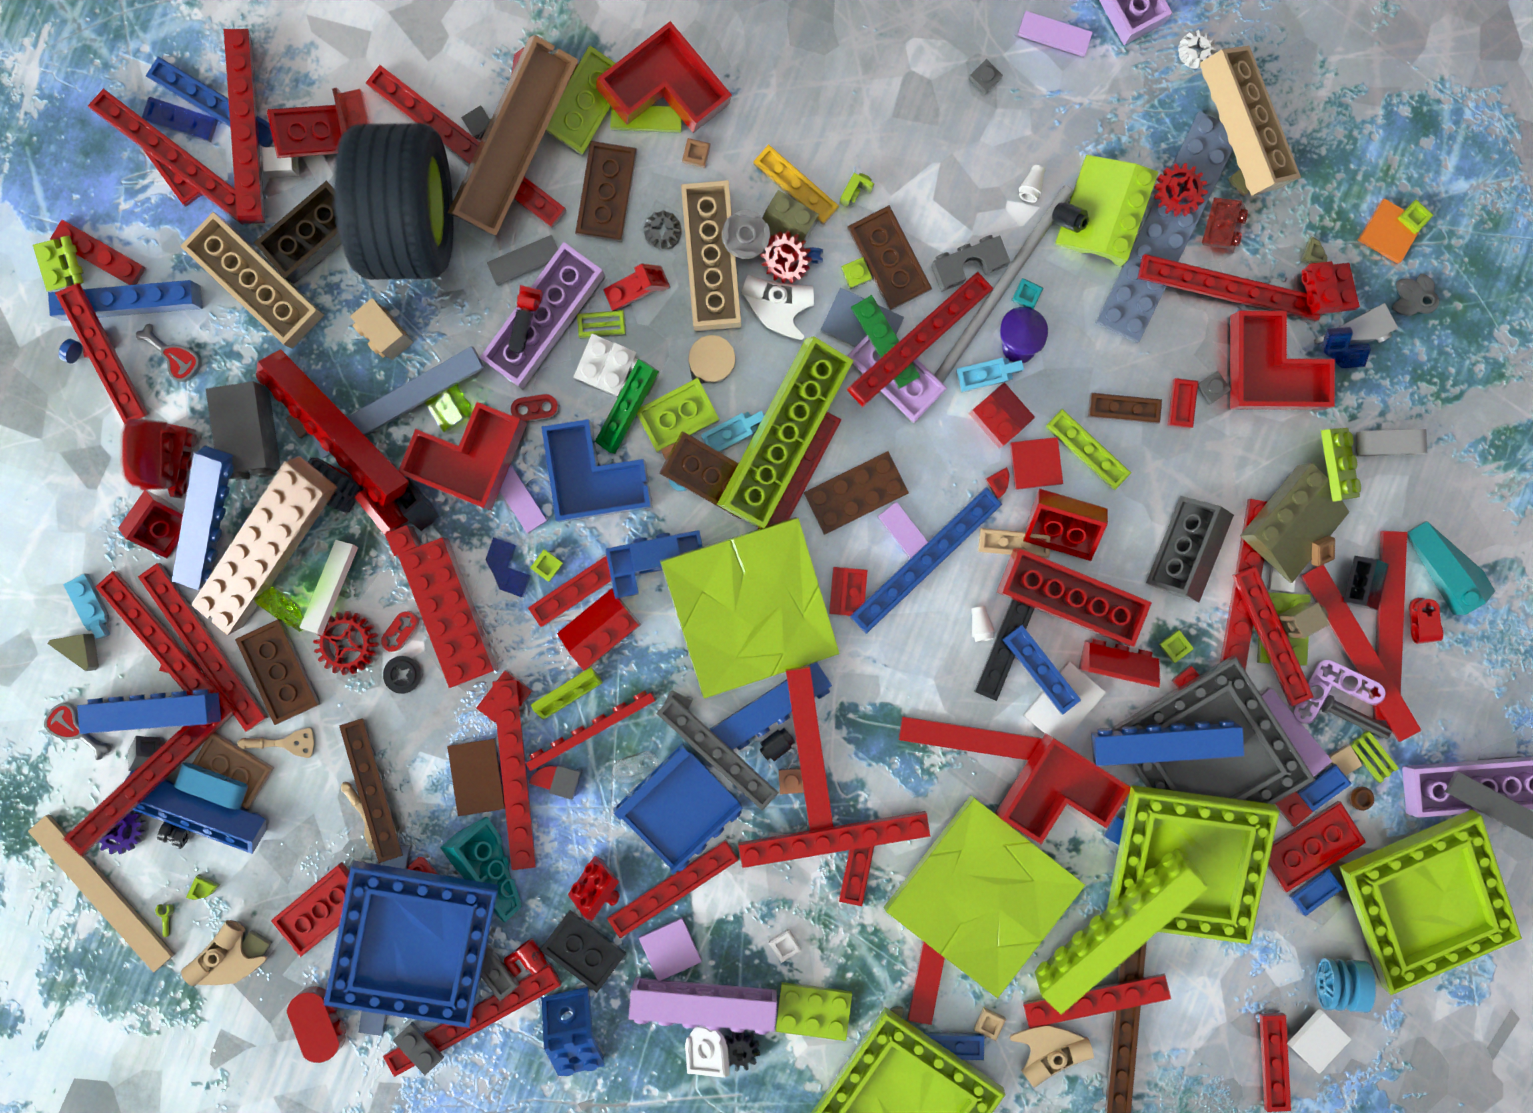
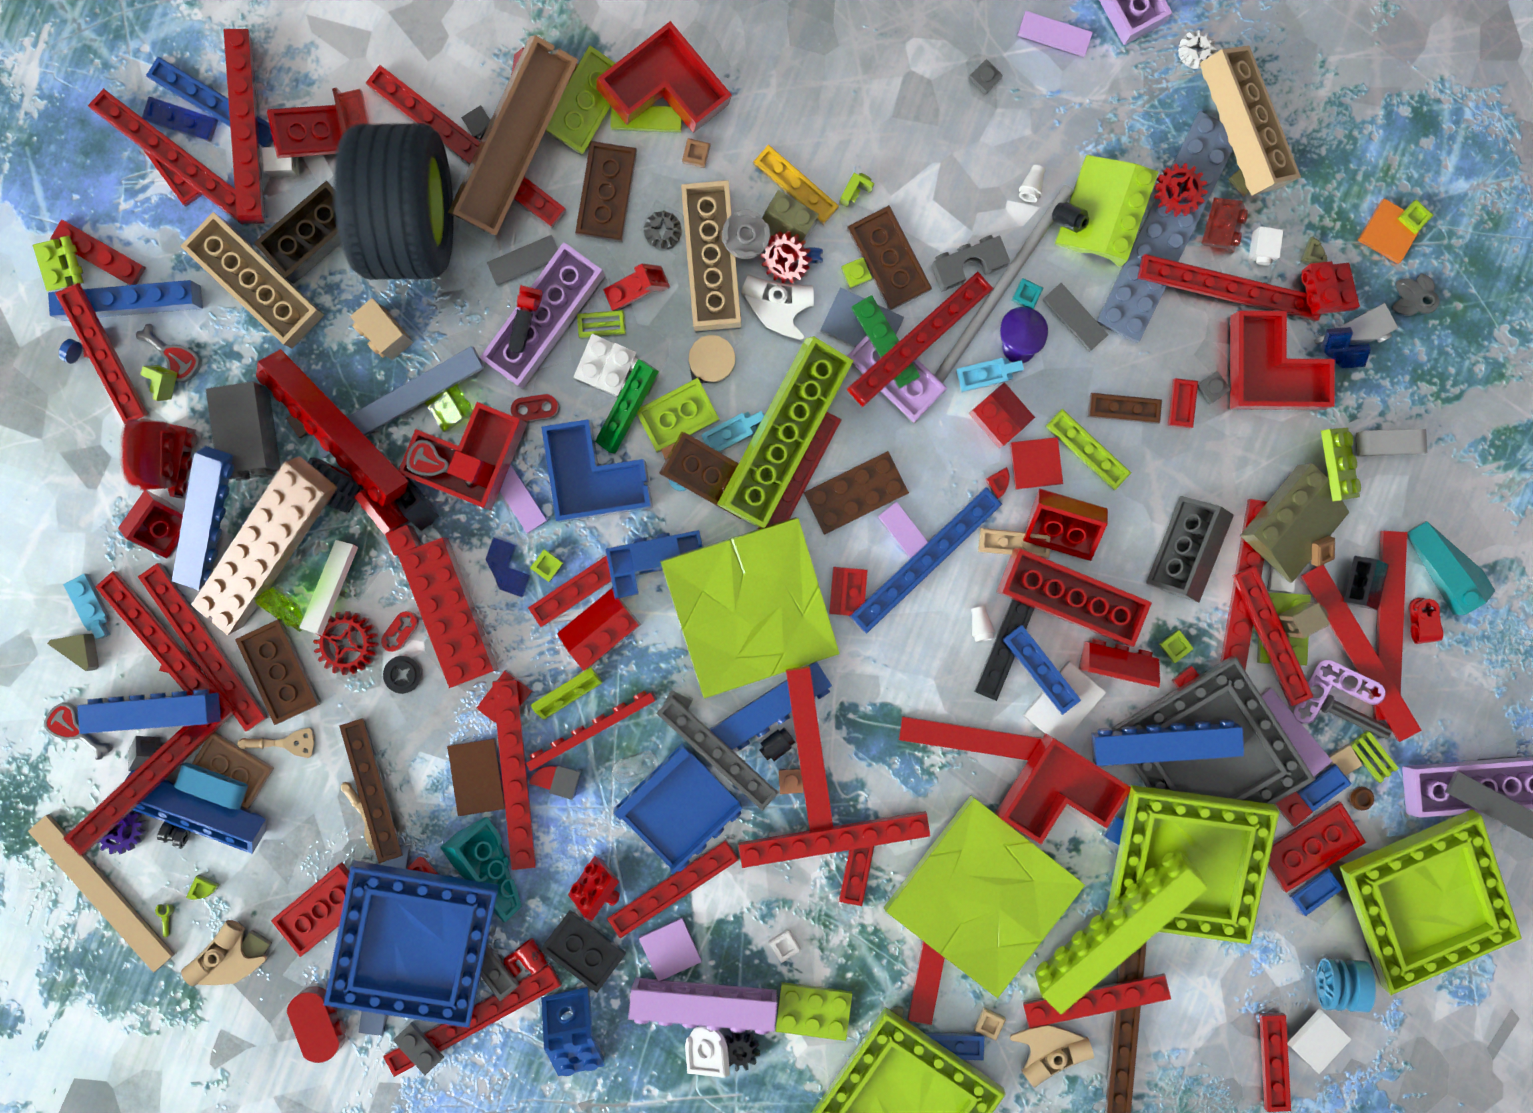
(162, 381): none -> lime panel
(425, 461): none -> piece
(471, 469): none -> red slope
(1075, 317): none -> dark grey tile
(1265, 245): none -> white brick

